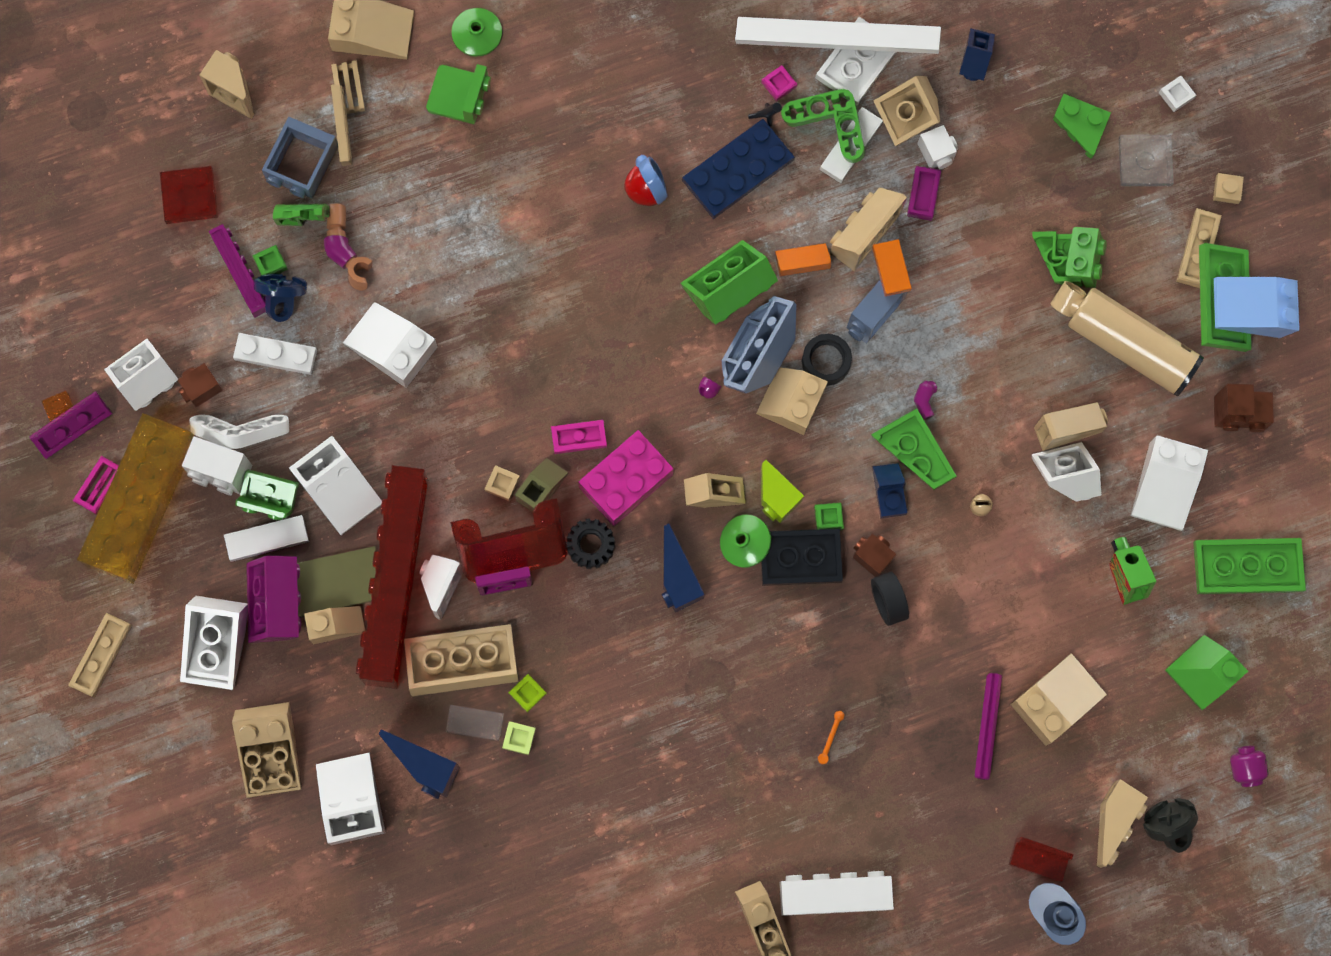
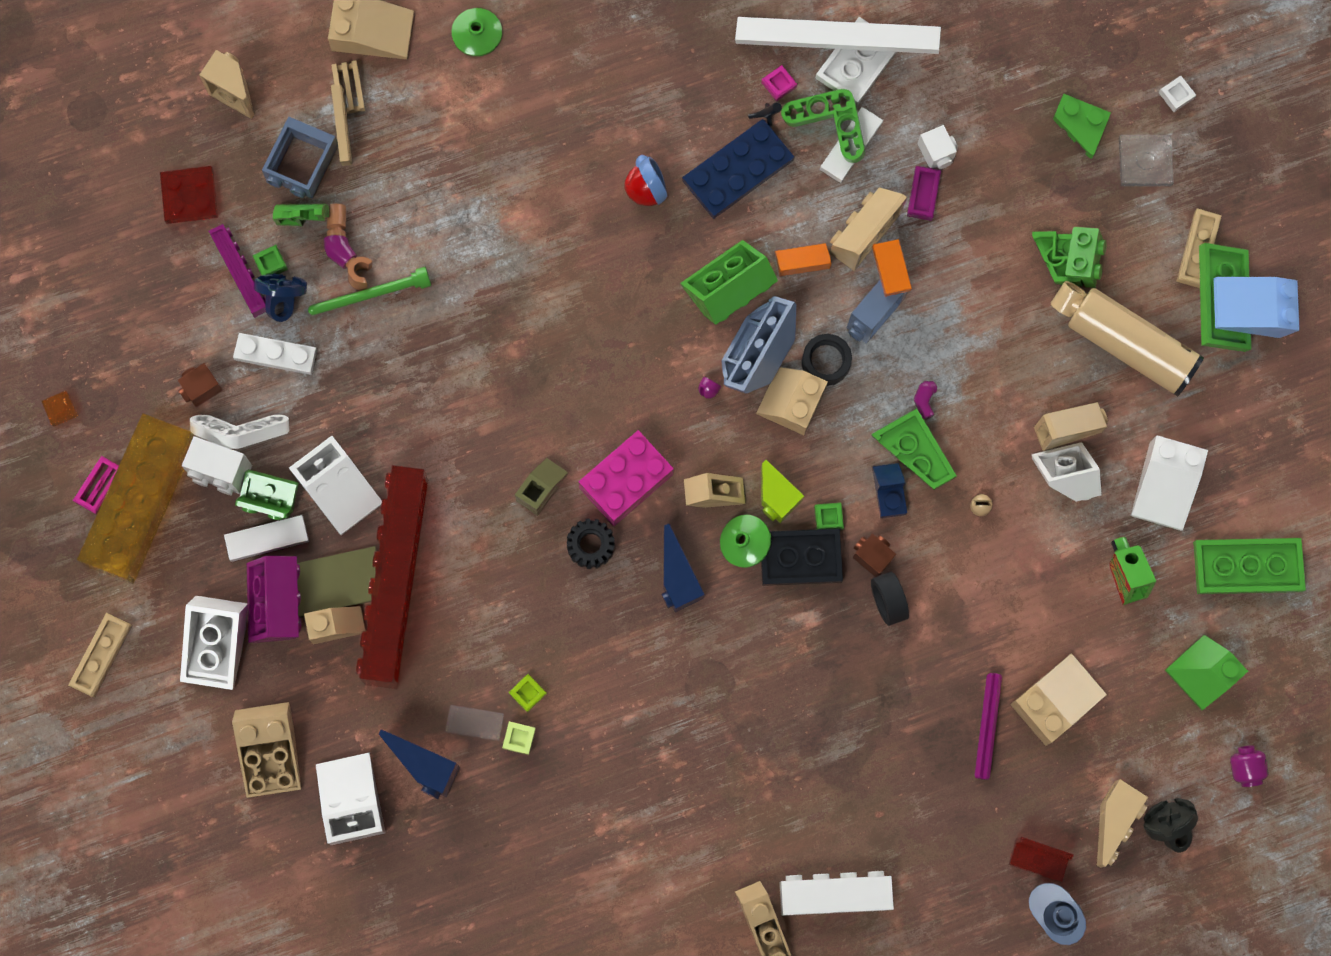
(70, 425): magenta tile -> none
(141, 375): white slope -> none
(391, 344): white slope -> none
(418, 279): none -> bright green piece
(440, 580): white slope -> none
(458, 93): bright green bracket -> none
(460, 660): tan slope -> none
(502, 483): tan plate -> none
(504, 581): magenta tile -> none
(528, 546): clear red windscreen -> none
(578, 436): dark pink plate -> none
(823, 758): orange hinge -> none
(909, 109): tan slope -> none
(977, 55): dark blue slope -> none
(1228, 188): tan plate -> none
(1242, 407): copper brick -> none

